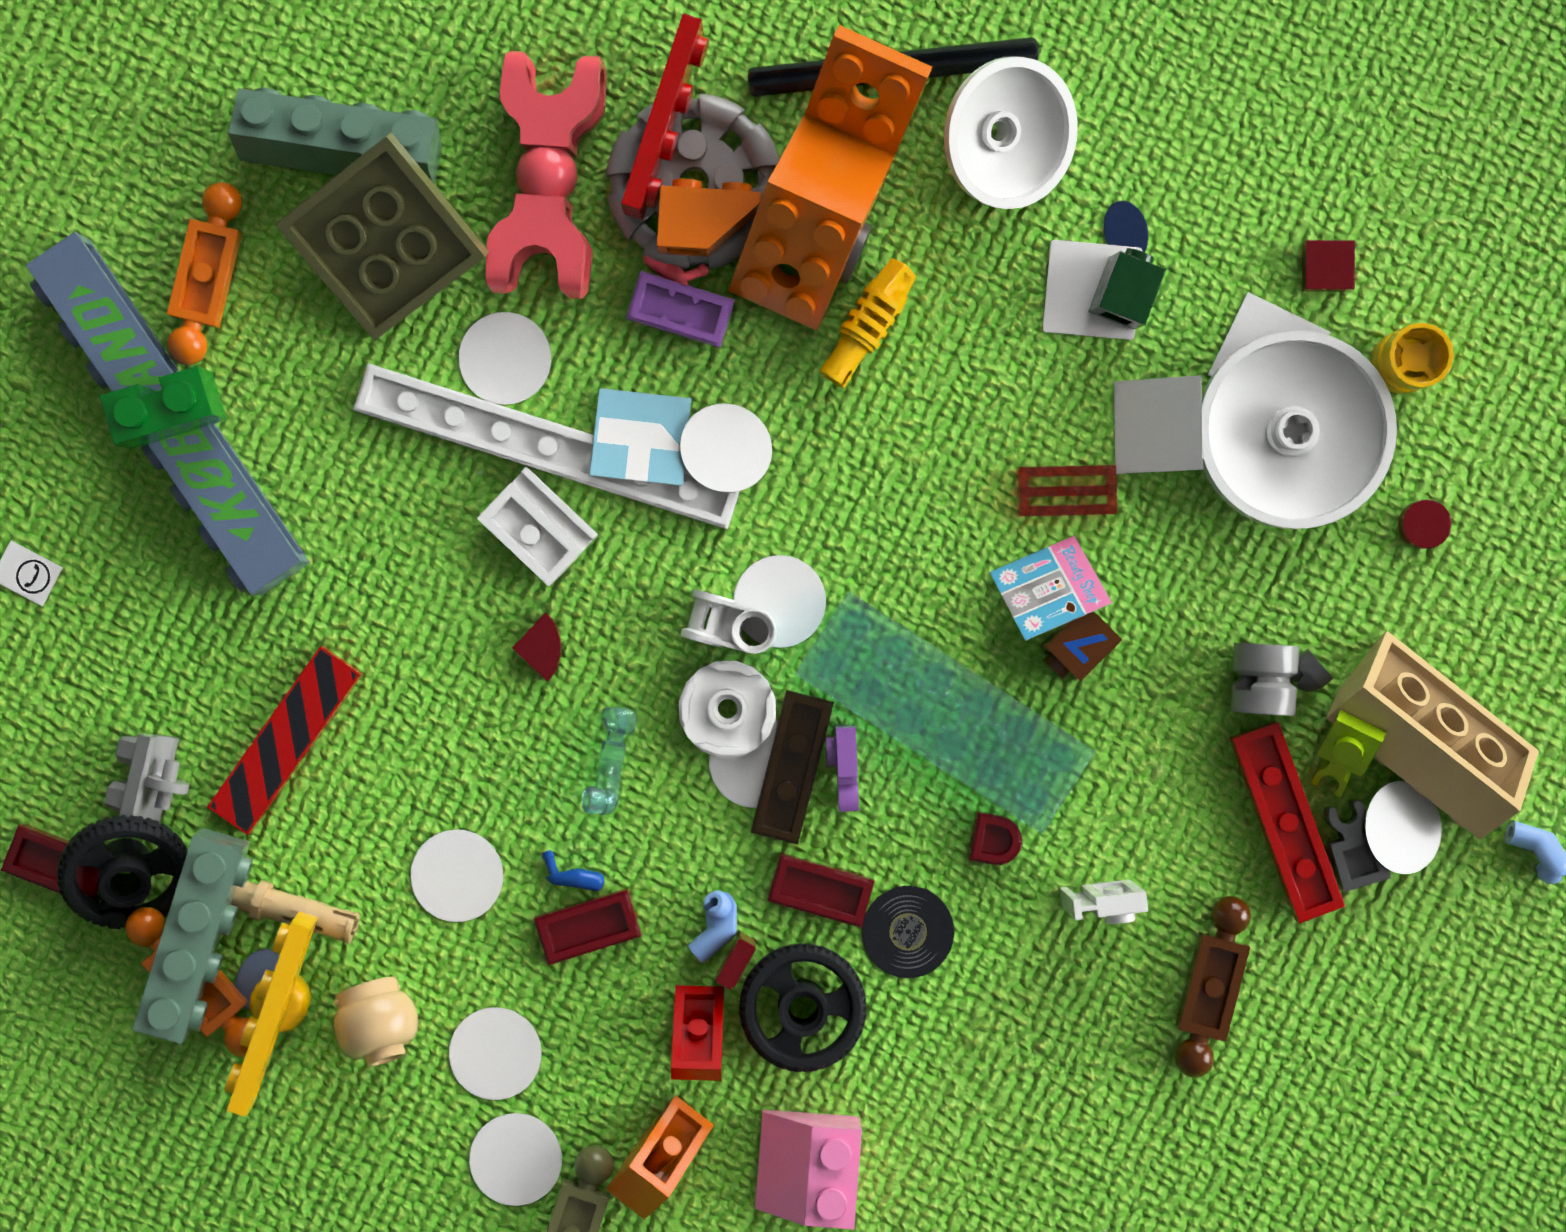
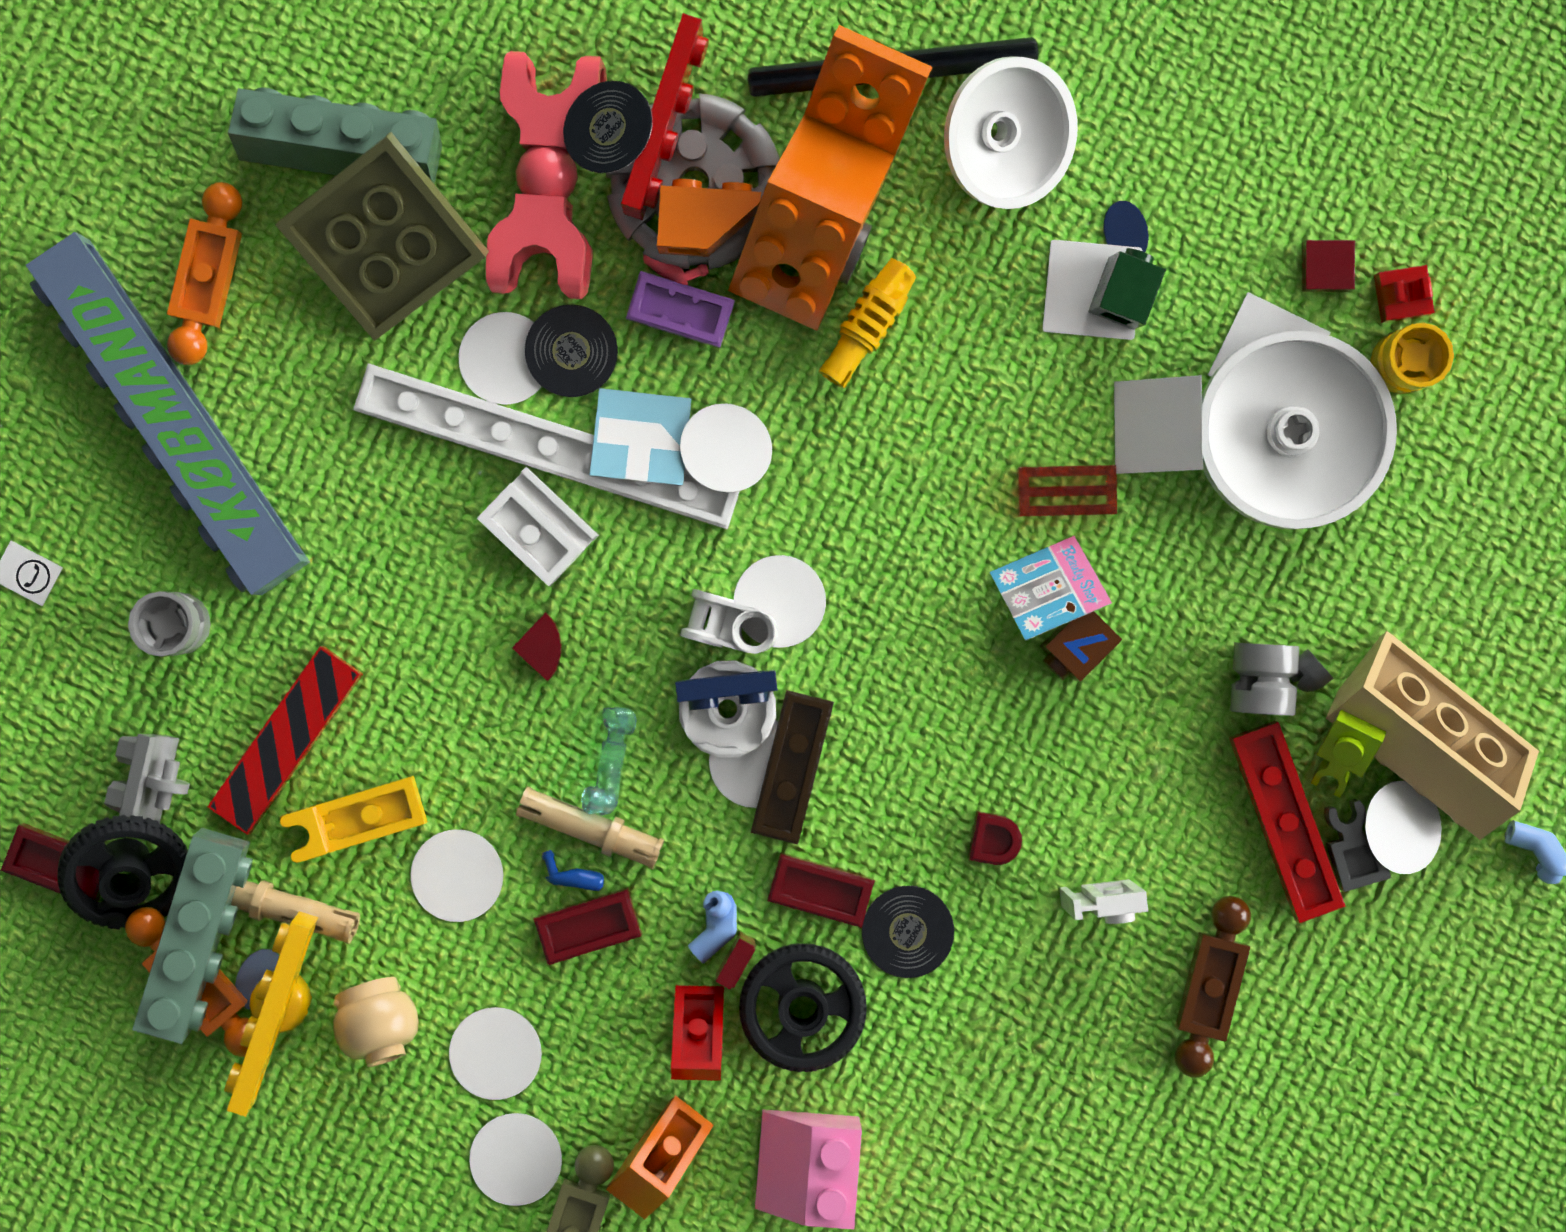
(145, 416): green brick -> none
(169, 623): none -> light grey wheel
(357, 818): none -> yellow plate
(571, 350): none -> black sticker
(591, 828): none -> tan pin
(607, 126): none -> black sticker
(704, 692): none -> dark blue plate
(842, 753): medium lavender plate -> none
(945, 712): clear light blue plate -> none
(1404, 293): none -> red tile
(1424, 524): dark red tile -> none

